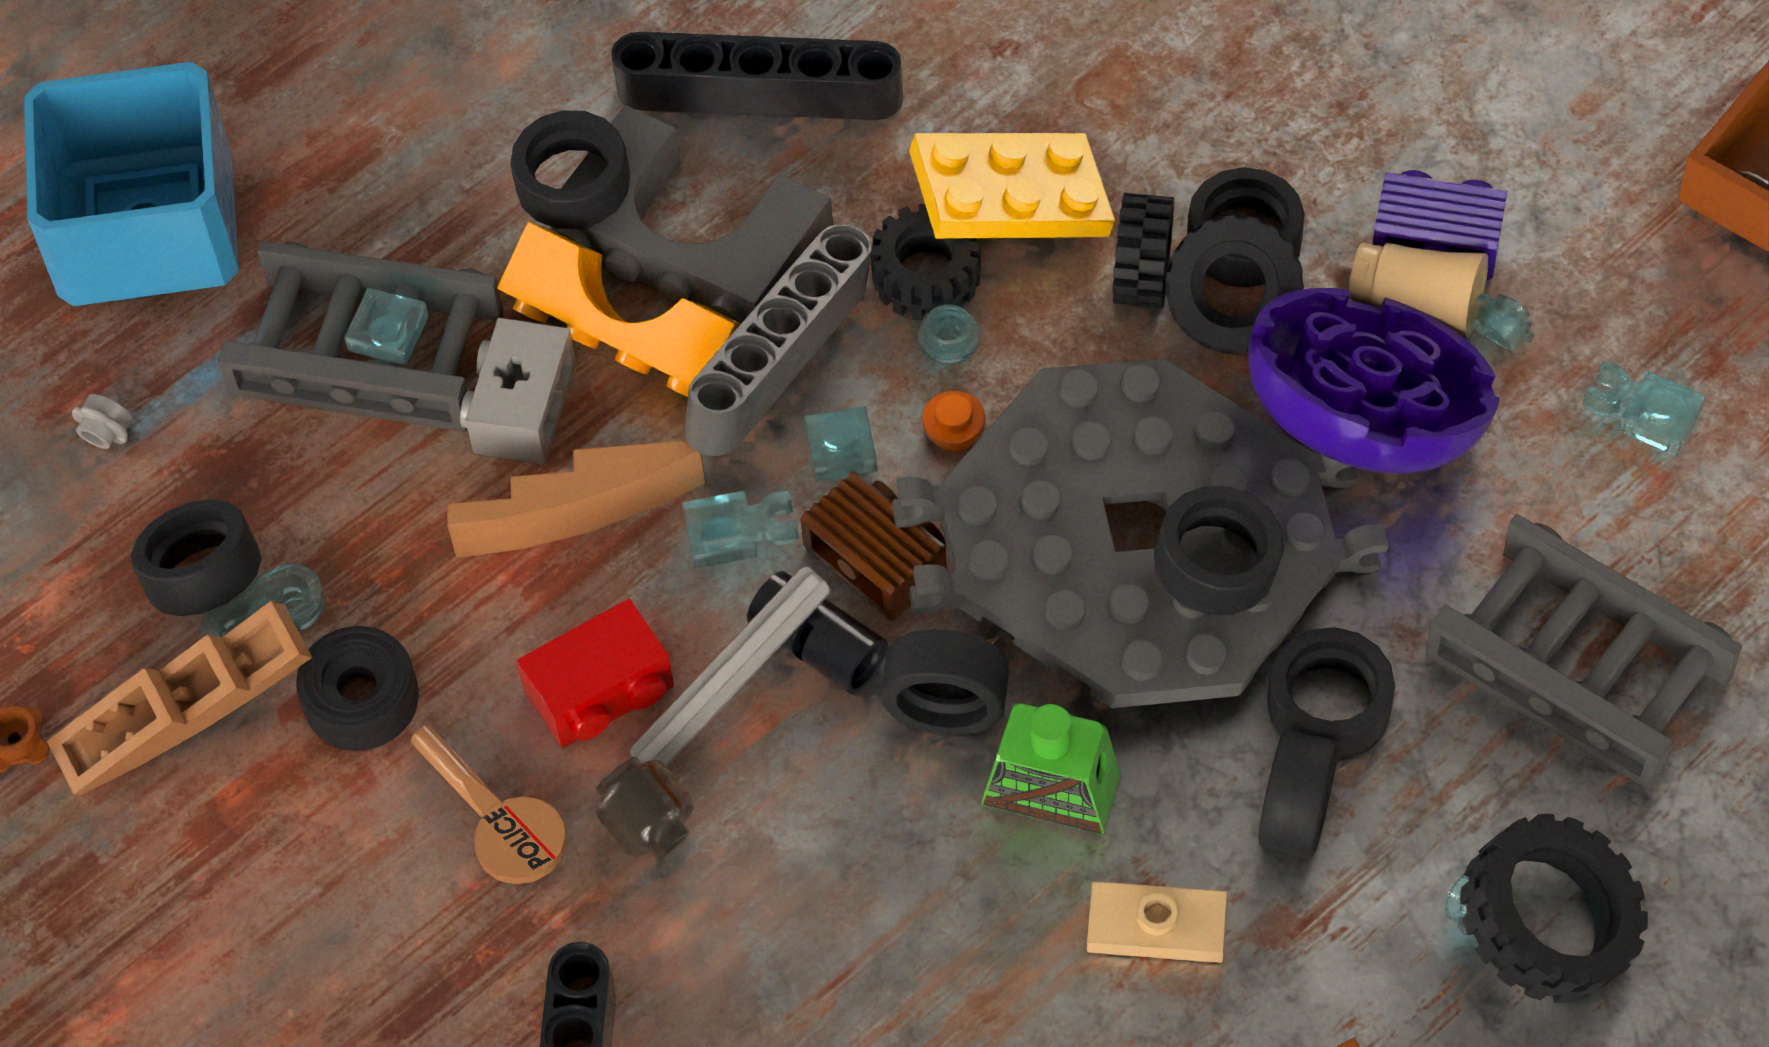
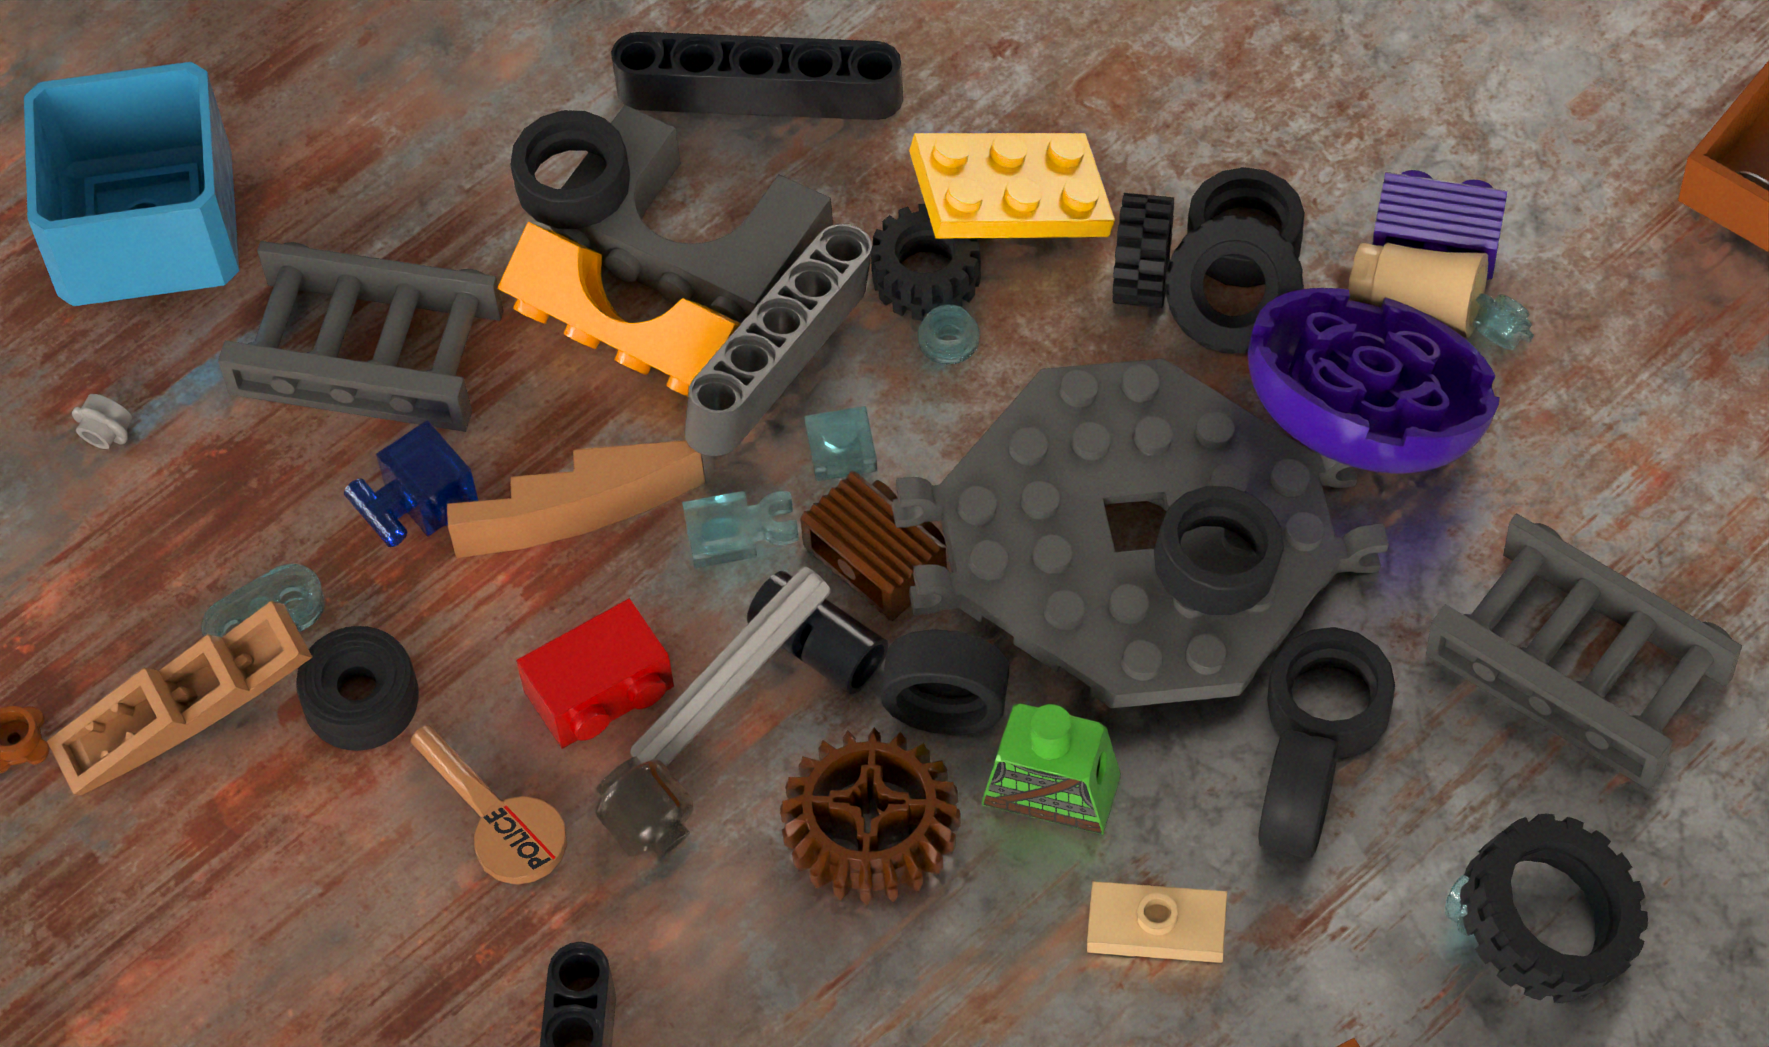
(205, 582): black tyre -> none
(386, 326): clear light blue plate -> none
(419, 479): none -> clear blue brick
(519, 391): light grey brick -> none
(820, 806): none -> reddish brown gear
(953, 420): orange plate -> none
(1650, 411): clear light blue plate -> none

